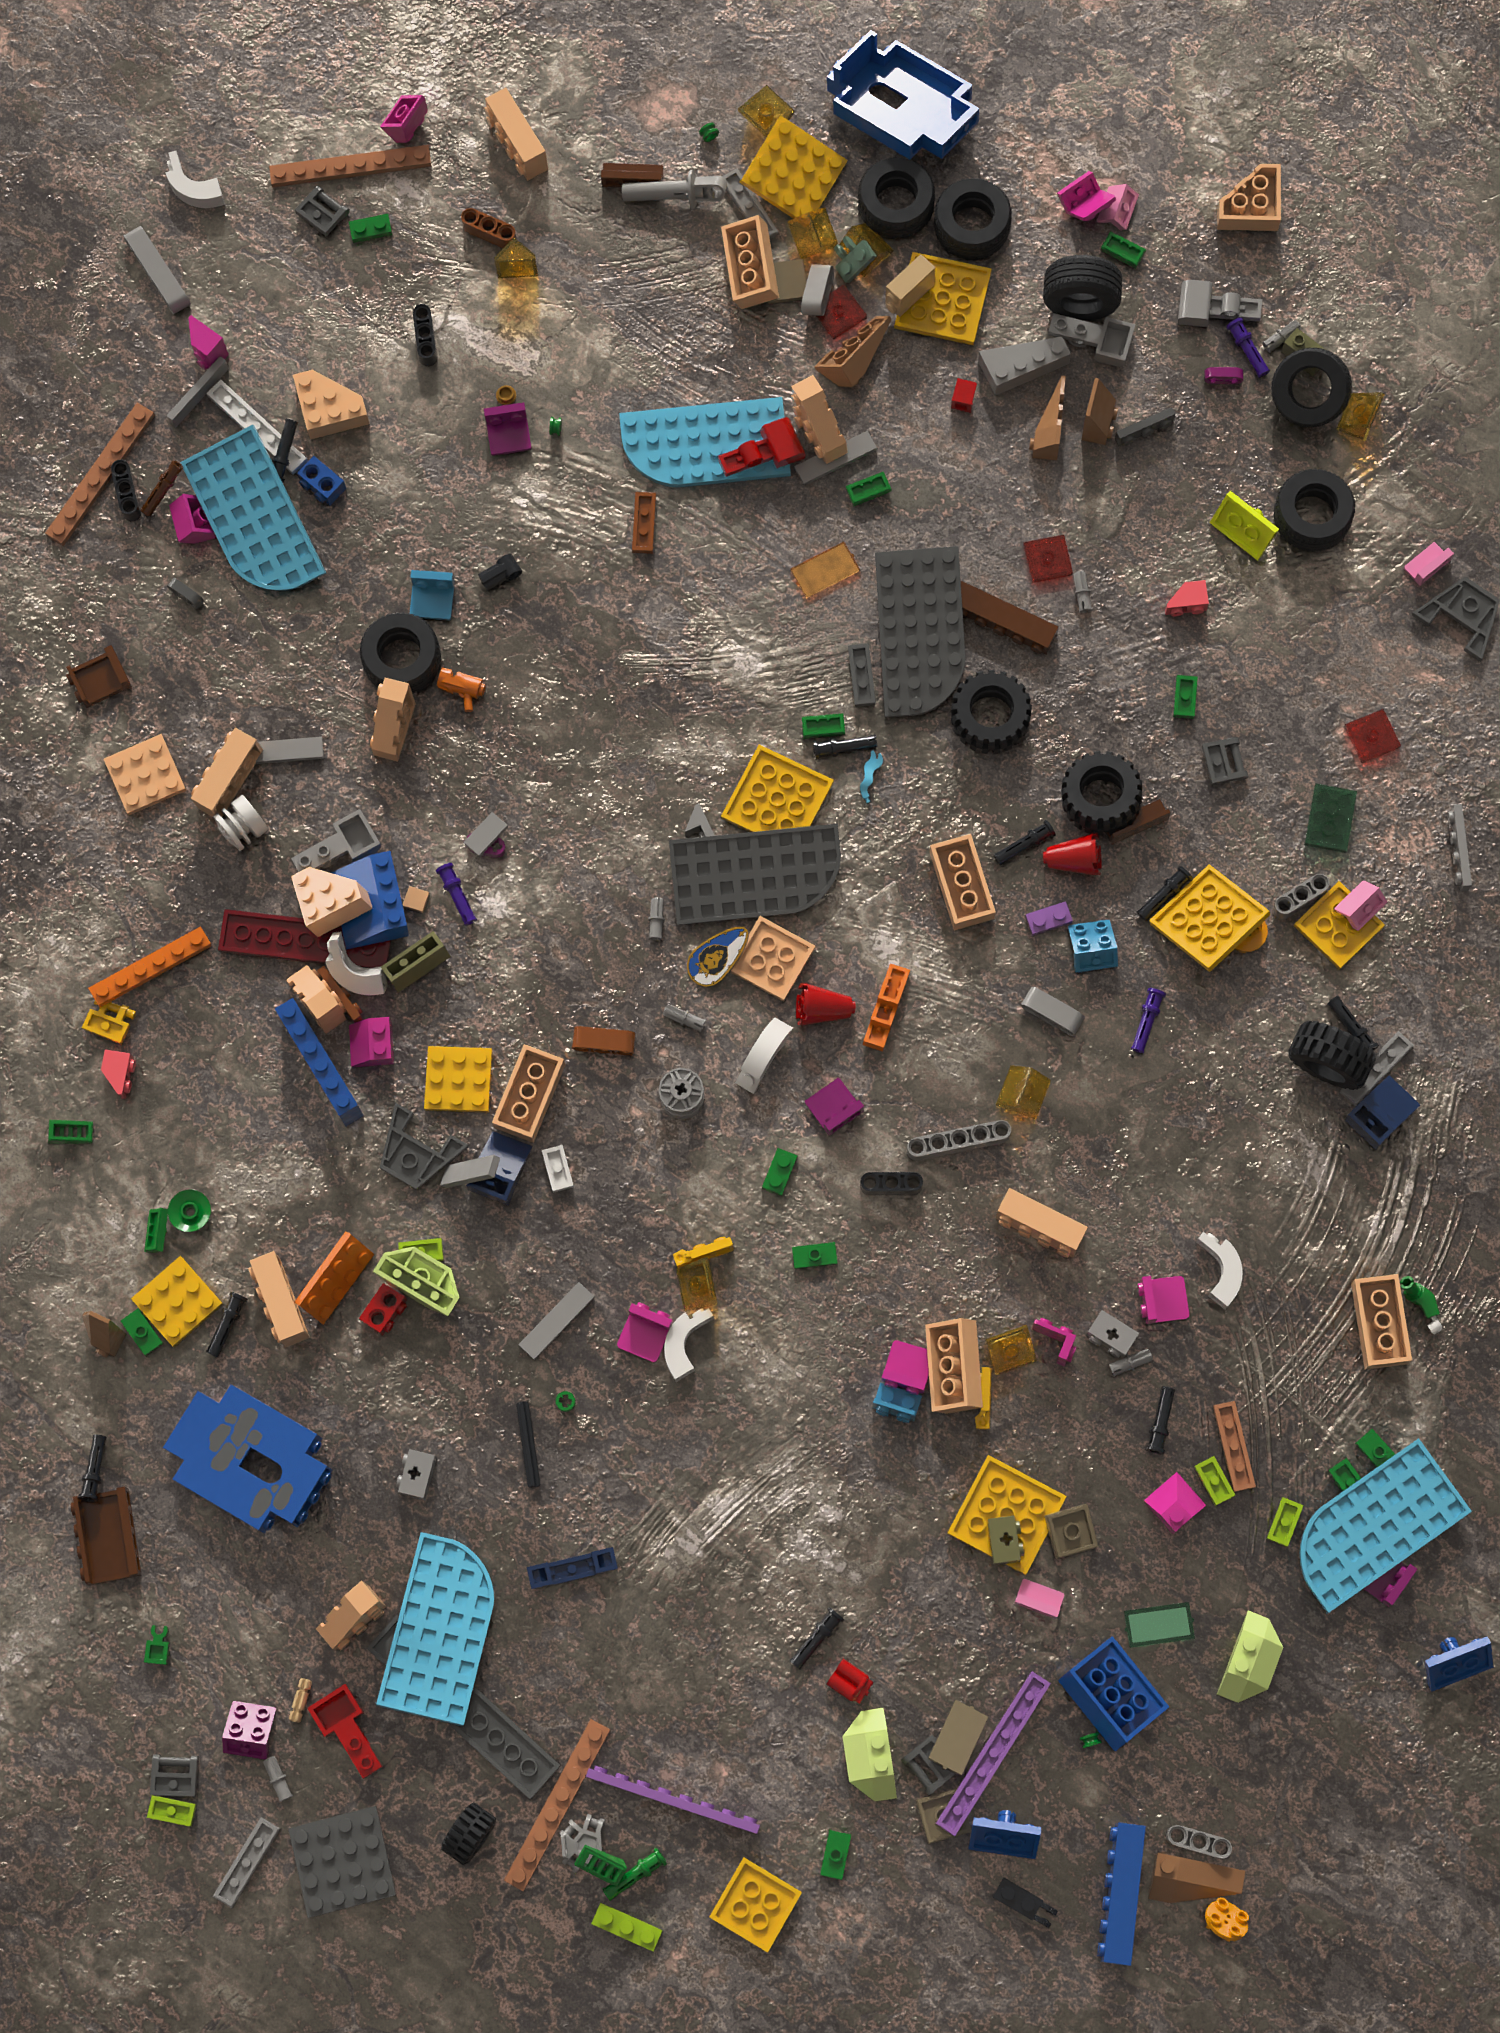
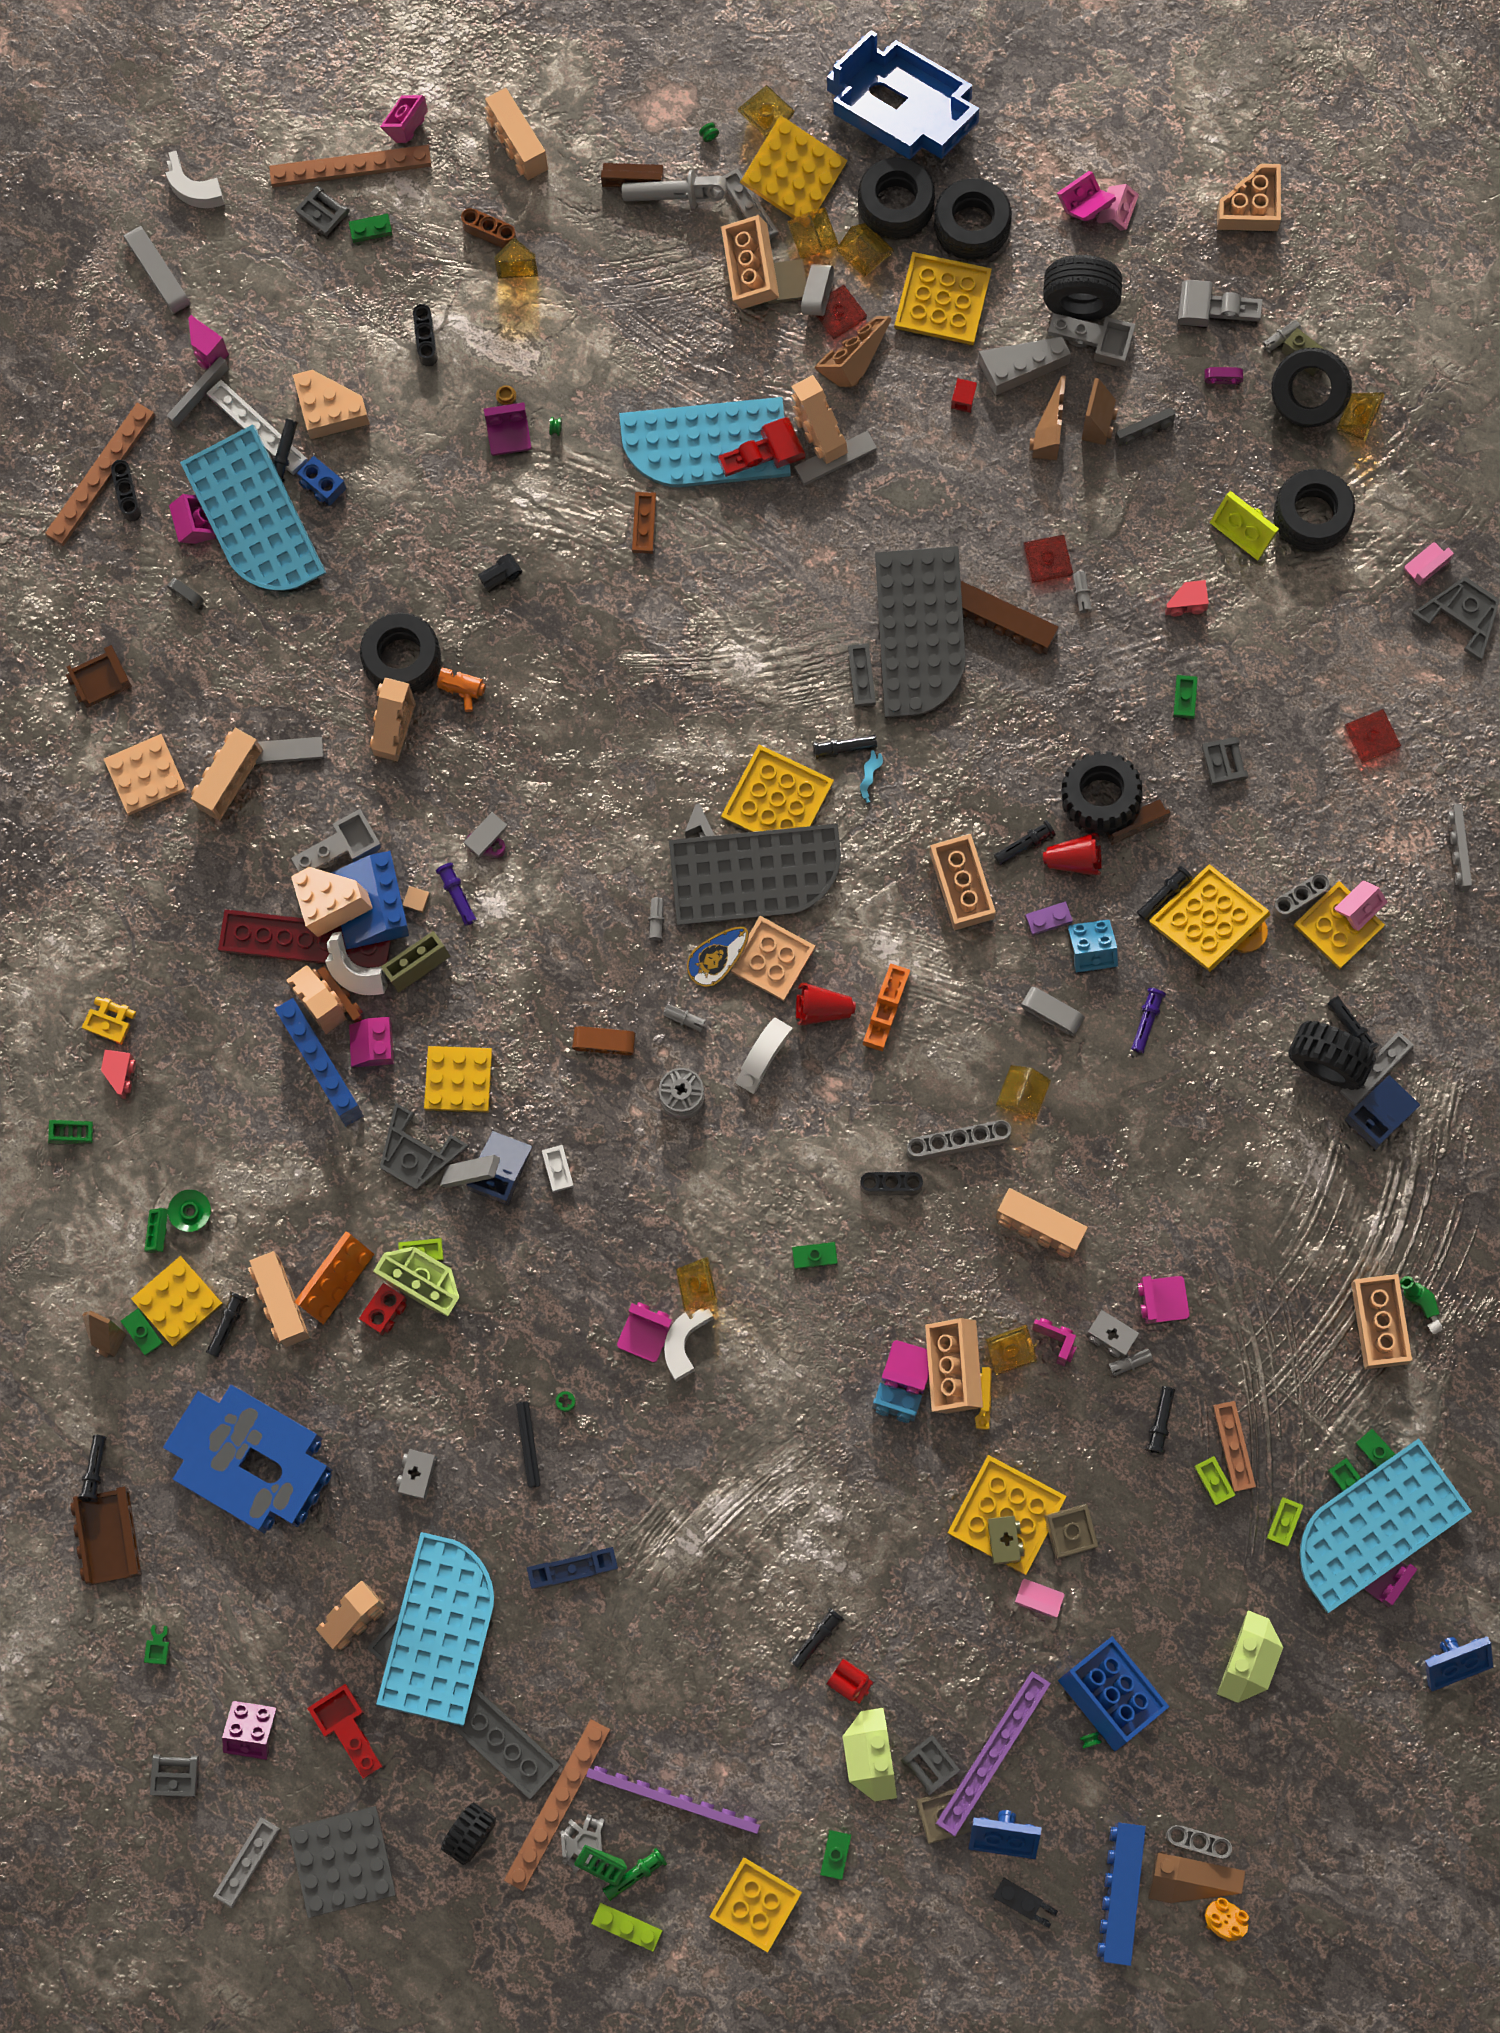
(149, 967): orange plate -> none
(165, 482): reddish brown pin -> none
(171, 1811): lime plate -> none
(240, 823): white wheel -> none
(277, 1778): light grey axle -> none
(300, 1700): tan axle -> none
(432, 594): dark azure bracket -> none
(528, 1093): light nougat brick -> none
(556, 1321): light grey tile -> none
(720, 1246): yellow hinge -> none
(779, 1172): green plate -> none
(823, 726): green plate -> none
(825, 569): clear orange piece -> none
(834, 1106): magenta bracket -> none
(855, 261): sand green hinge -> none
(868, 488): green plate -> none
(910, 285): tan brick -> none
(958, 1737): dark tan piece -> none
(991, 686): black tyre -> none
(1123, 250): green plate -> none
(1159, 1624): clear green piece -> none
(1174, 1503): dark pink slope -> none
(1230, 1267): white arch -> none
(1243, 339): dark purple pin -> none
(1330, 818): clear green plate -> none

